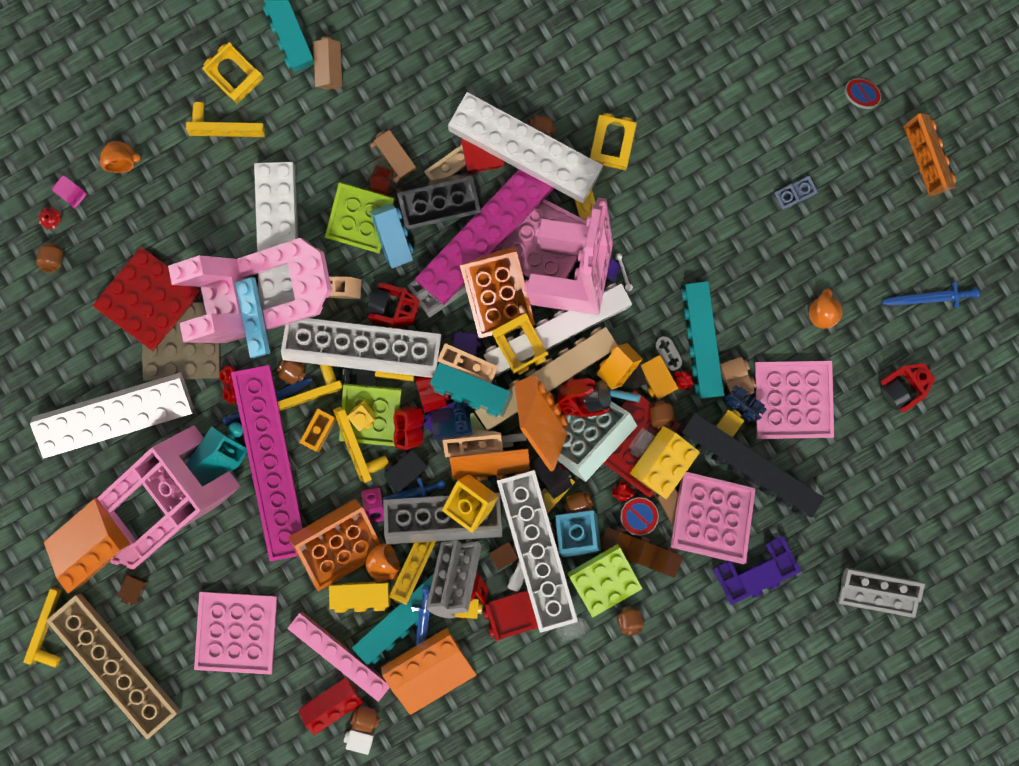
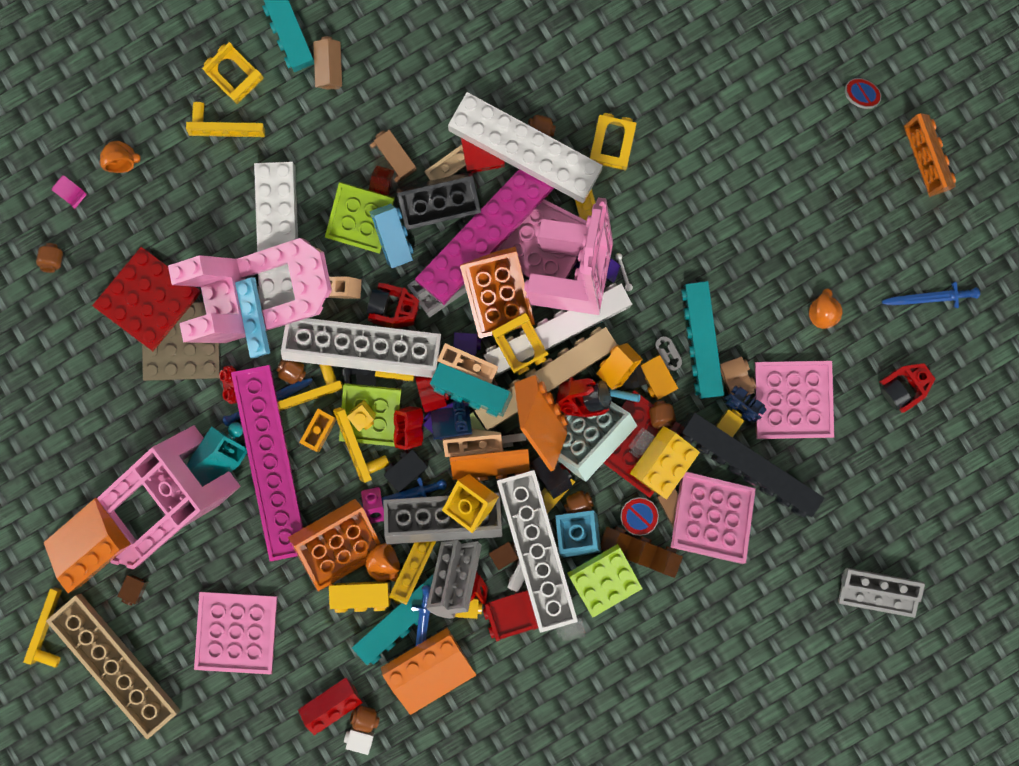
(49, 218): red plant -> none
(112, 415): white brick -> none
(339, 655): bright pink brick -> none
(622, 491): red plant -> none
(630, 621): dark orange head -> none
(683, 380): red plant -> none
(759, 577): dark purple bracket -> none
(796, 192): sand blue slope -> none

